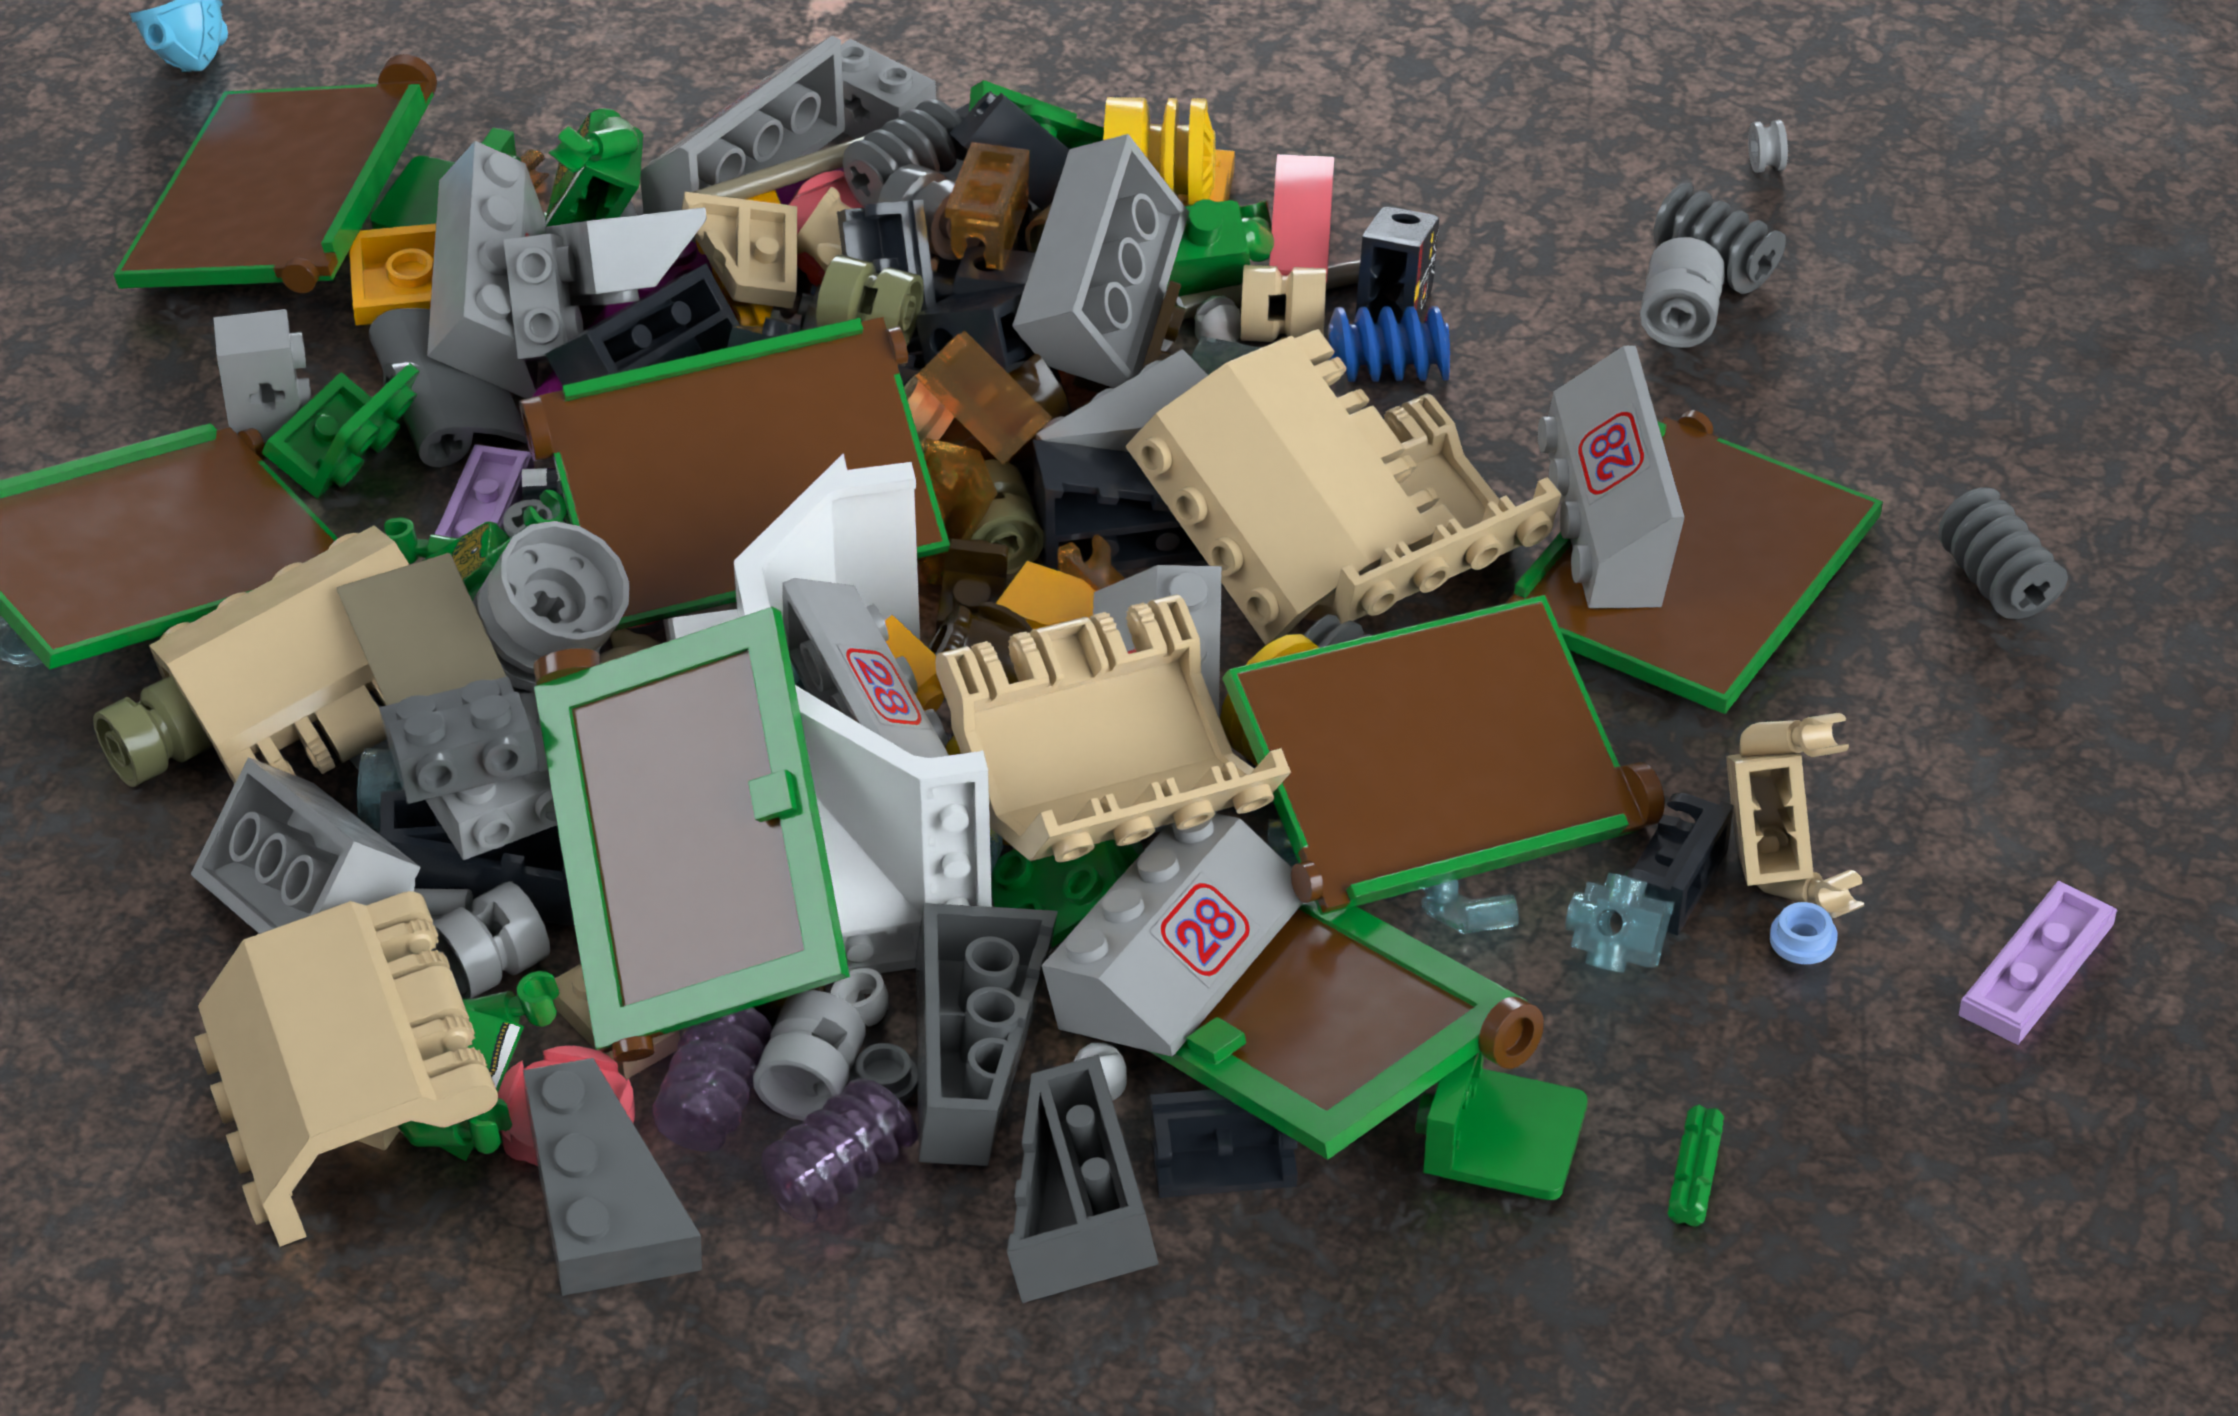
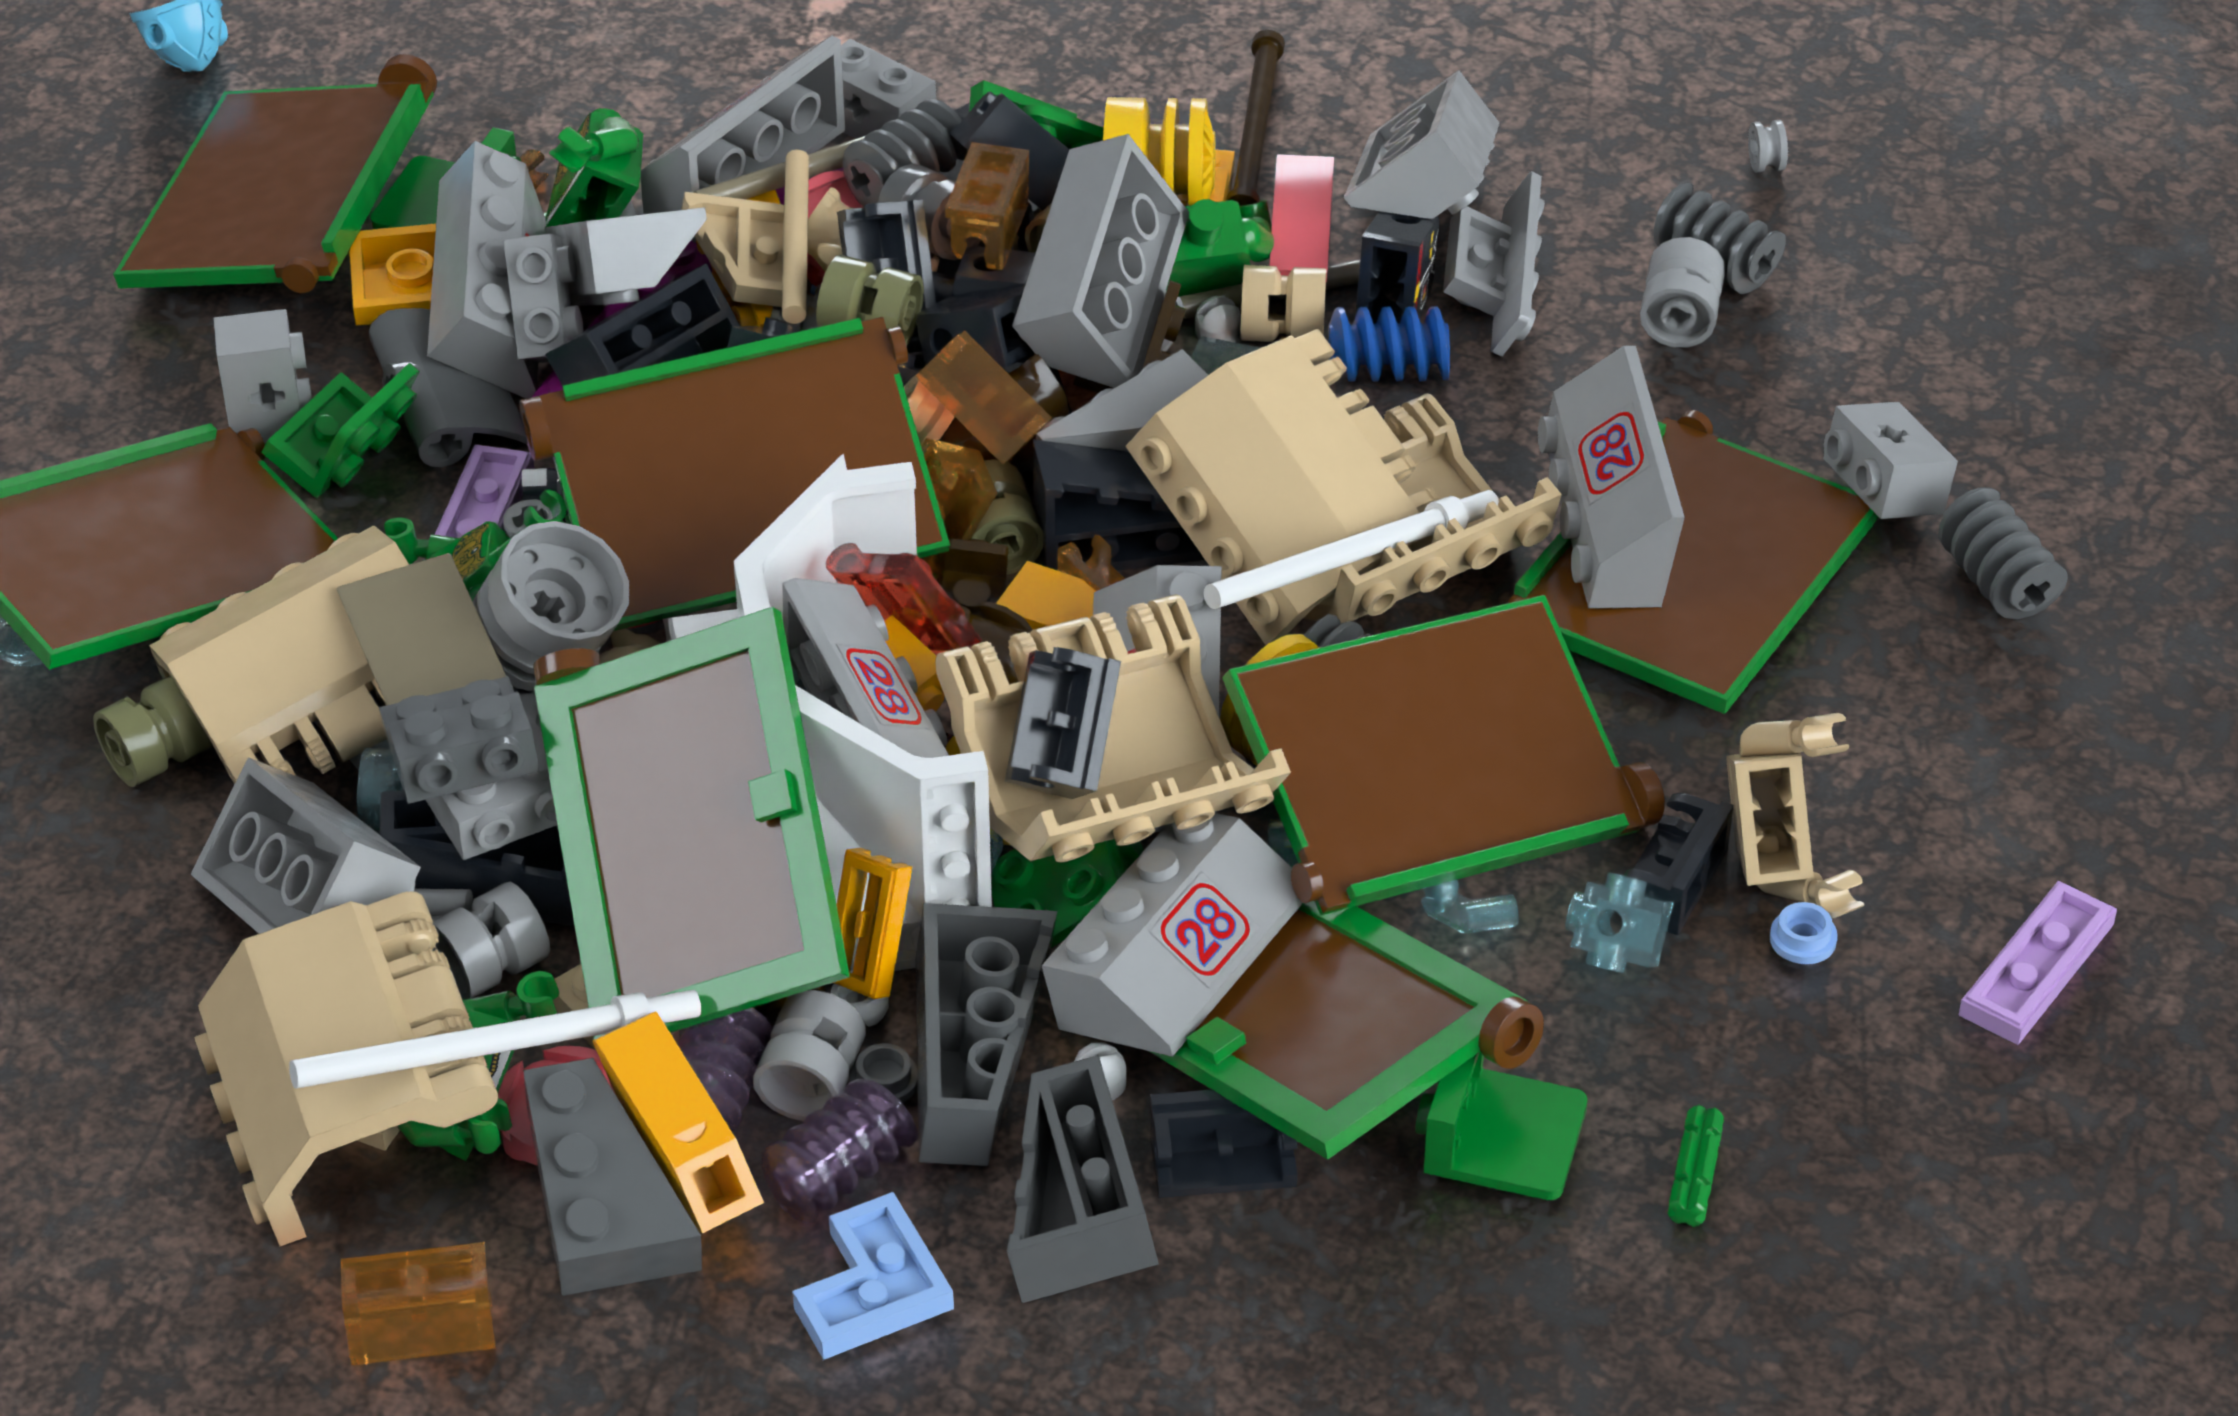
(417, 1303): none -> clear orange hinge
(491, 1038): none -> white bar
(678, 1121): none -> light orange slope
(795, 237): none -> tan bar
(877, 924): none -> light orange tile
(888, 1281): none -> light blue plate
(908, 591): none -> clear red plate
(1063, 722): none -> black hinge
(1267, 49): none -> dark brown bar
(1347, 549): none -> white bar
(1427, 154): none -> light grey slope
(1495, 262): none -> light grey bracket
(1889, 460): none -> light grey brick

